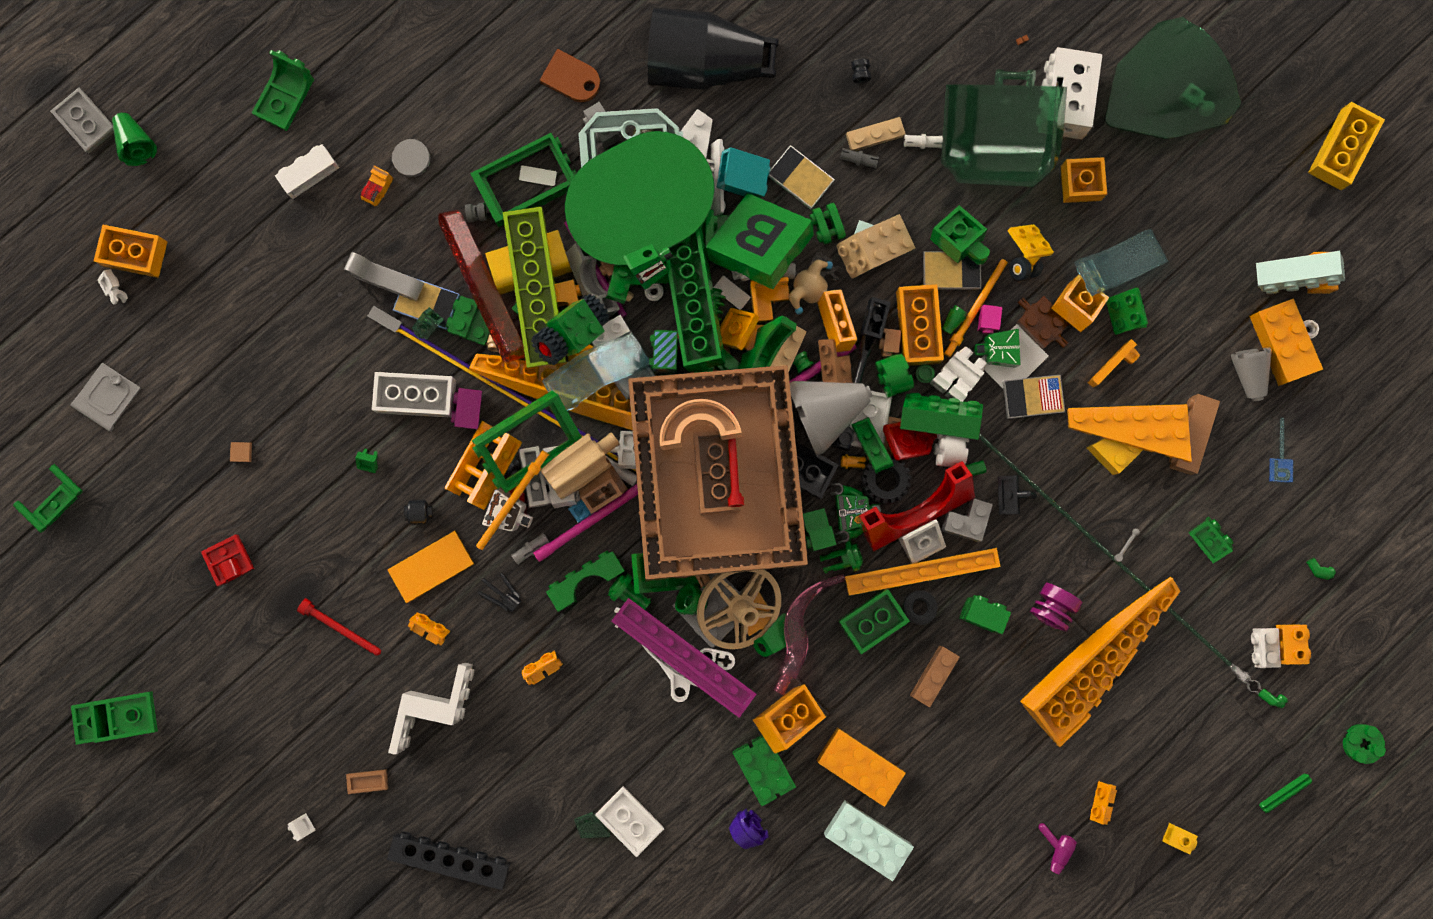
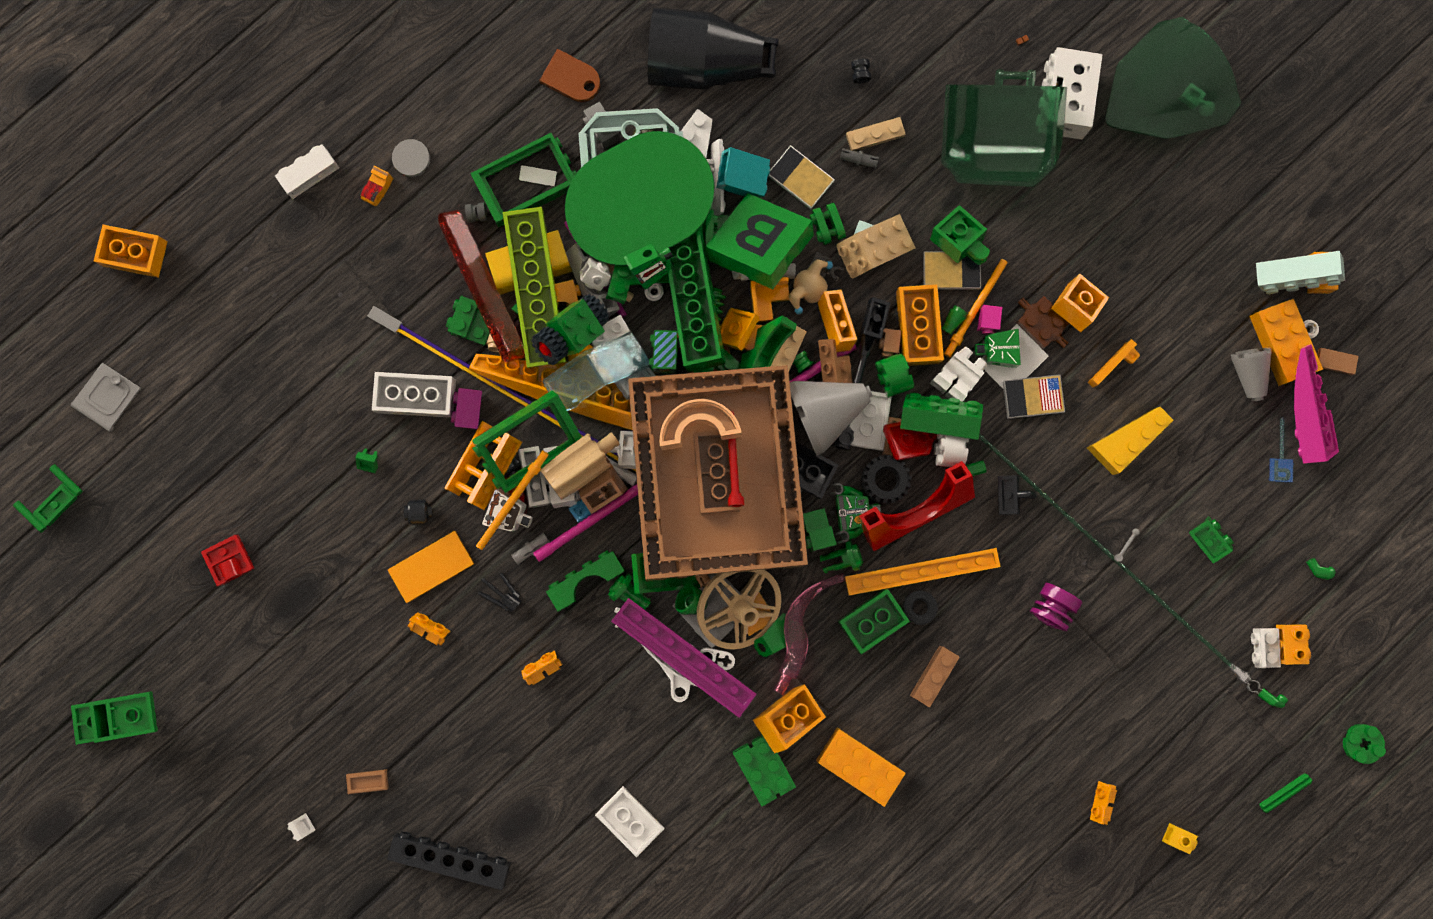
(83, 120): light grey tile -> none
(110, 284): white plate -> none
(132, 141): green cone -> none
(240, 452): medium nougat tile -> none
(284, 91): green bracket -> none
(307, 607): red piece -> none
(383, 277): light grey beam -> none
(427, 324): clear green brick -> none
(431, 296): tile -> none
(431, 708): white bracket -> none
(590, 826): clear green piece -> none
(595, 274): none -> white brick
(732, 292): white sticker -> none
(747, 829): dark purple cone -> none
(851, 461): light orange pin -> none
(868, 840): light aqua brick -> none
(872, 445): green tile -> none
(923, 141): white pin -> none
(923, 541): white slope -> none
(925, 373): green plate -> none
(970, 526): light grey brick -> none
(985, 615): green brick -> none
(1033, 247): yellow plate -> none
(1063, 849): magenta piece -> none
(1079, 681): light orange wedge -> none
(1083, 180): light orange brick -> none
(1121, 263): clear light blue windscreen -> none
(1127, 311): green bracket -> none
(1148, 428): light orange wing -> none
(1201, 417): medium nougat brick -> none
(1313, 422): none -> dark pink wedge
(1337, 361): none -> medium nougat tile
(1346, 146): yellow brick -> none

